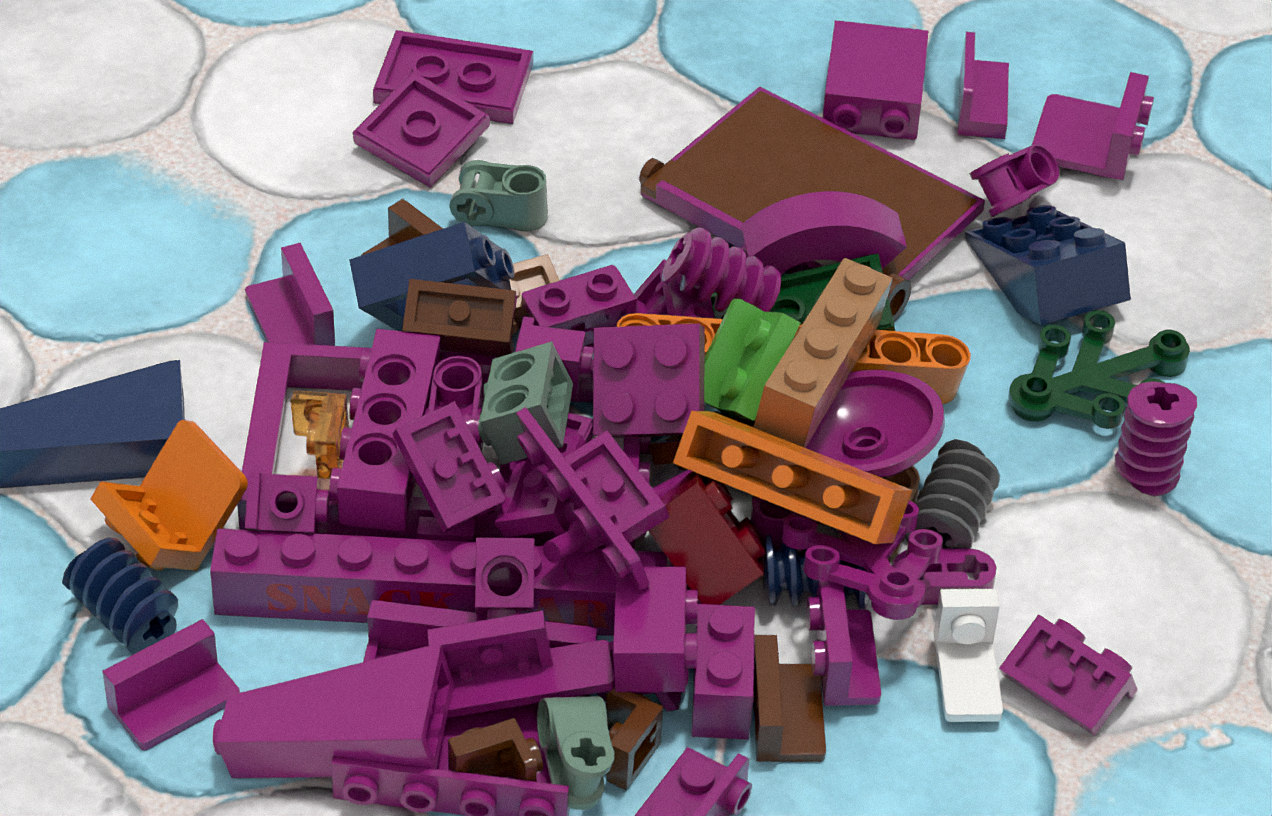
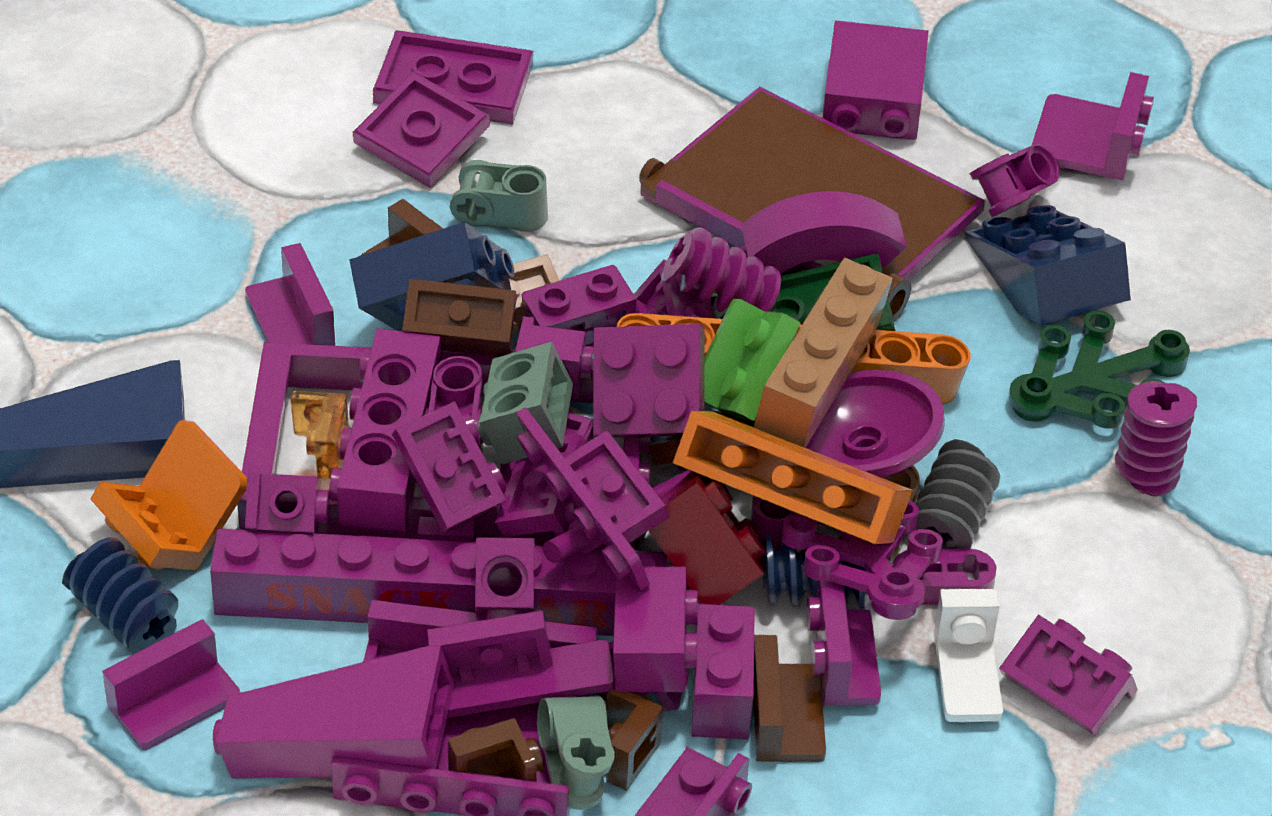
(982, 95): magenta panel -> none

